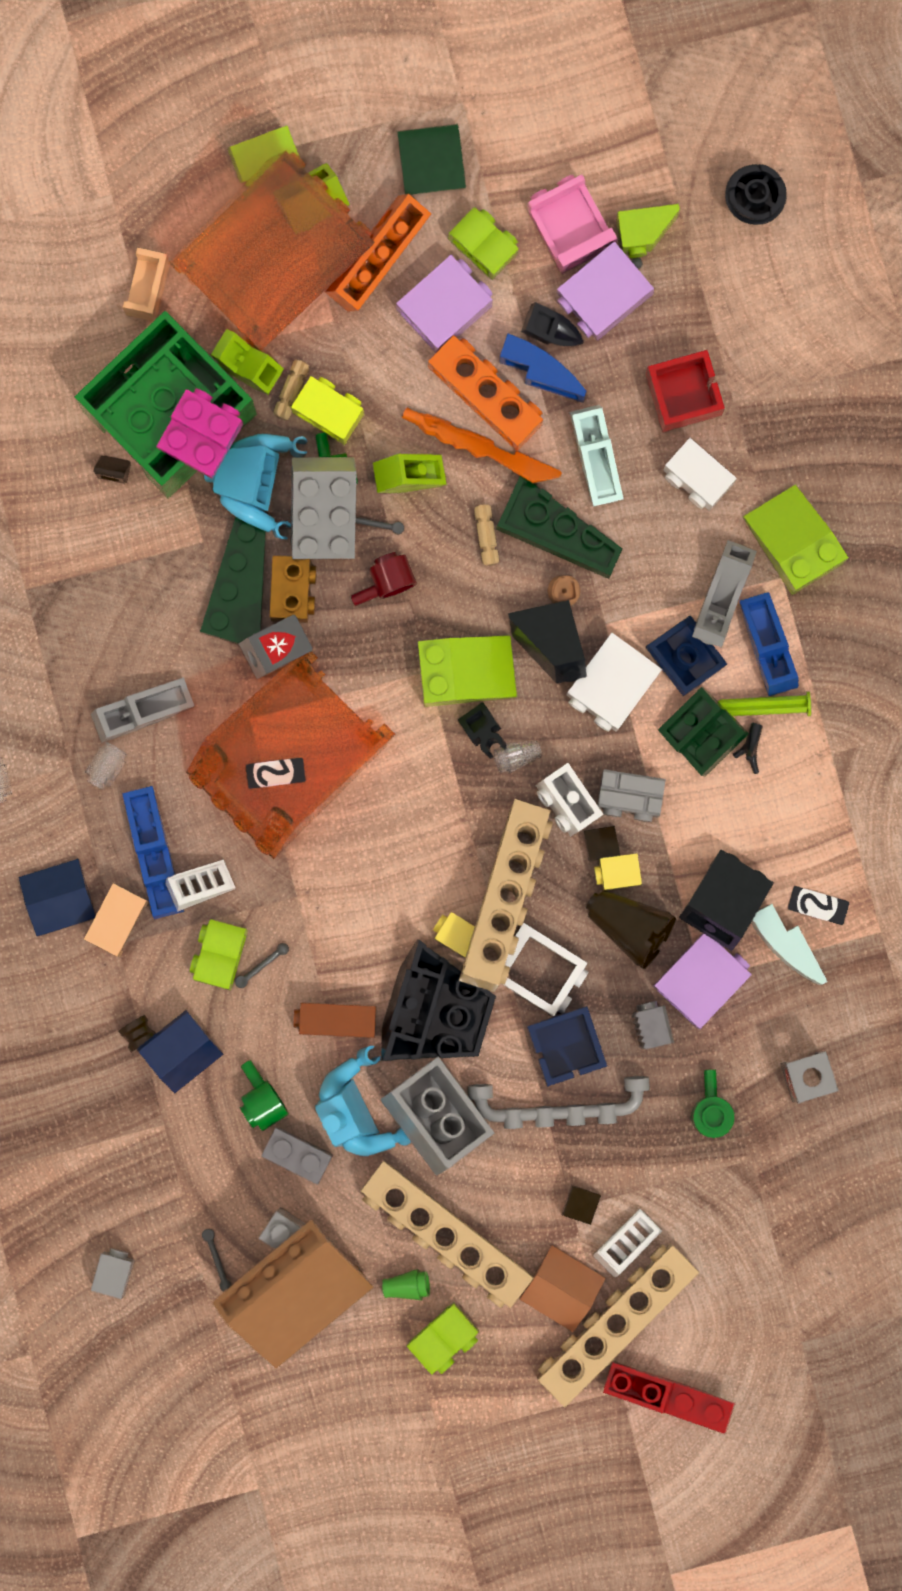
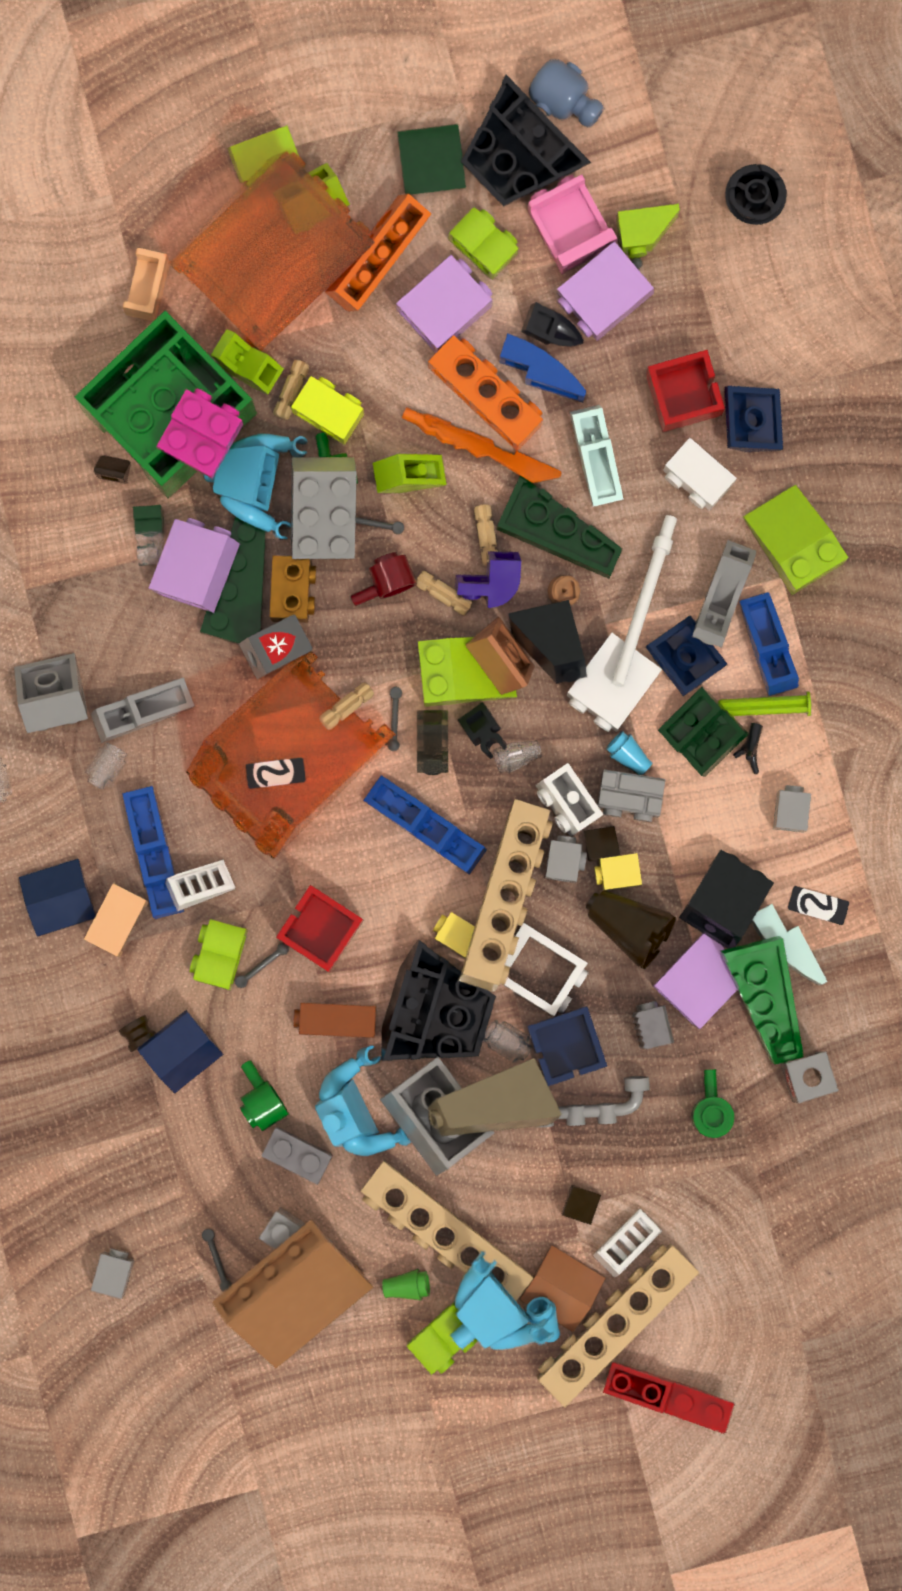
(50, 693): none -> light grey slope
(149, 533): none -> leg
(194, 564): none -> lavender brick
(321, 929): none -> red piece
(346, 706): none -> tan axle
(396, 694): none -> dark grey hinge
(425, 824): none -> blue slope
(432, 741): none -> clear smoke brick
(443, 593): none -> tan axle
(492, 1313): none -> medium azure torso
(499, 583): none -> dark purple brick
(500, 1102): none -> dark tan slope
(501, 657): none -> nougat slope
(508, 1041): none -> clear brick
(519, 148): none -> black wedge
(543, 1308): none -> medium azure cone
(562, 92): none -> sand blue piece
(565, 859): none -> light grey brick
(628, 752): none -> medium azure cone
(661, 547): none -> white bar
(753, 419): none -> dark blue slope
(767, 993): none -> green wing
(792, 809): none -> light grey brick

